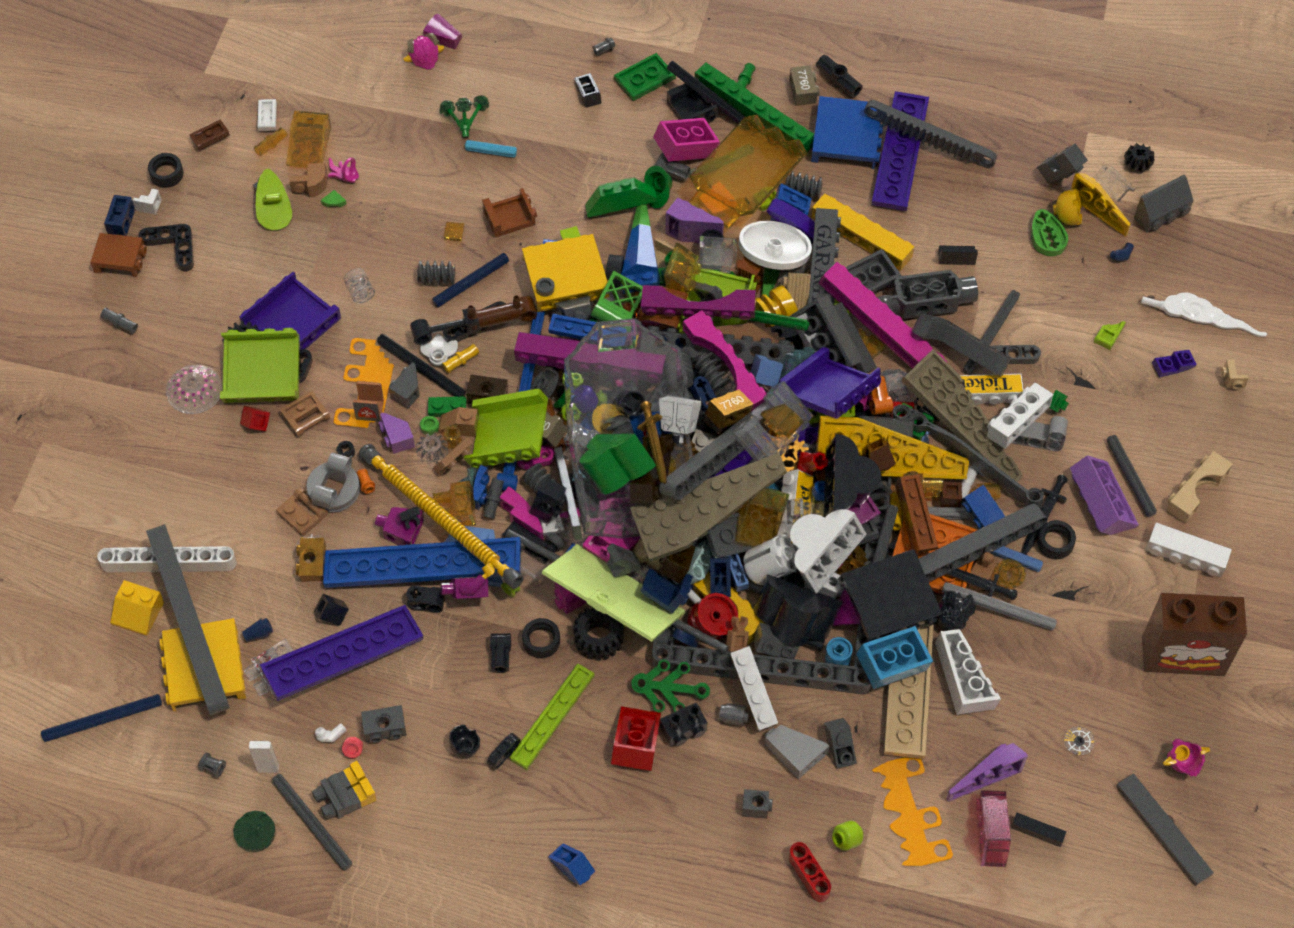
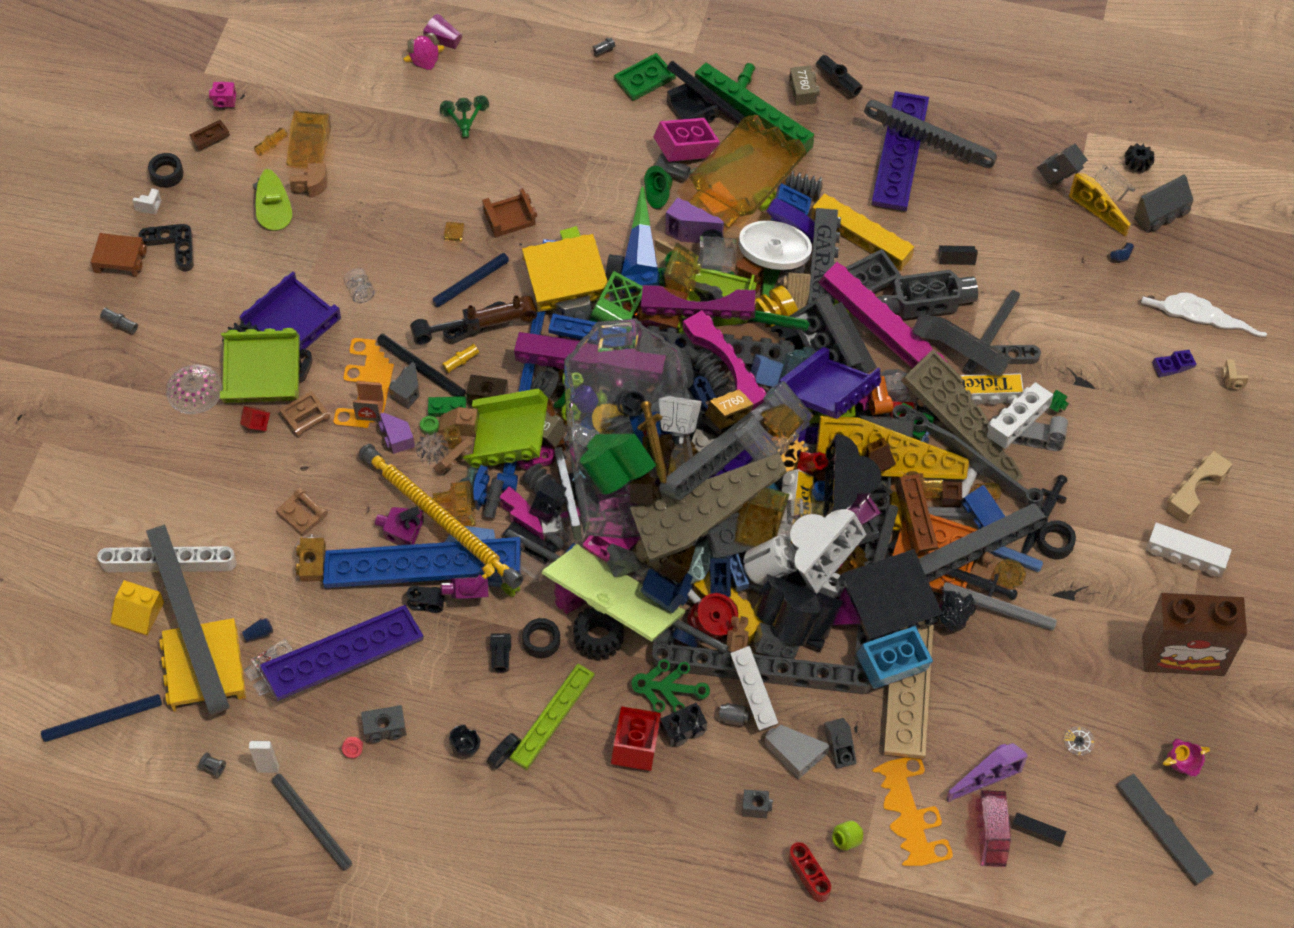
(119, 215): dark blue brick -> none
(223, 94): none -> dark pink brick
(254, 831): clear green tile -> none
(267, 115): white plate -> none
(329, 736): white arm -> none
(331, 609): black panel -> none
(333, 199): bright green tile -> none
(337, 468): light grey piece -> none
(343, 172): dark pink piece -> none
(344, 445): black bush -> none
(345, 792): dark grey hips -> none
(367, 485): orange pin -> none
(436, 272): dark grey piece -> none
(439, 348): white plate -> none
(490, 148): medium azure axle -> none
(545, 287): dark grey tile -> none
(572, 864): blue slope -> none
(589, 91): black slope -> none
(619, 196): green wedge -> none
(838, 651): dark azure wheel -> none
(846, 131): blue panel -> none
(872, 344): clear yellow plate -> none
(964, 676): white wedge -> none
(1051, 225): bright green piece -> none
(1068, 207): yellow cylinder -> none
(1103, 496): medium lavender slope -> none
(1108, 334): lime tile -> none
(1131, 476): dark grey axle -> none

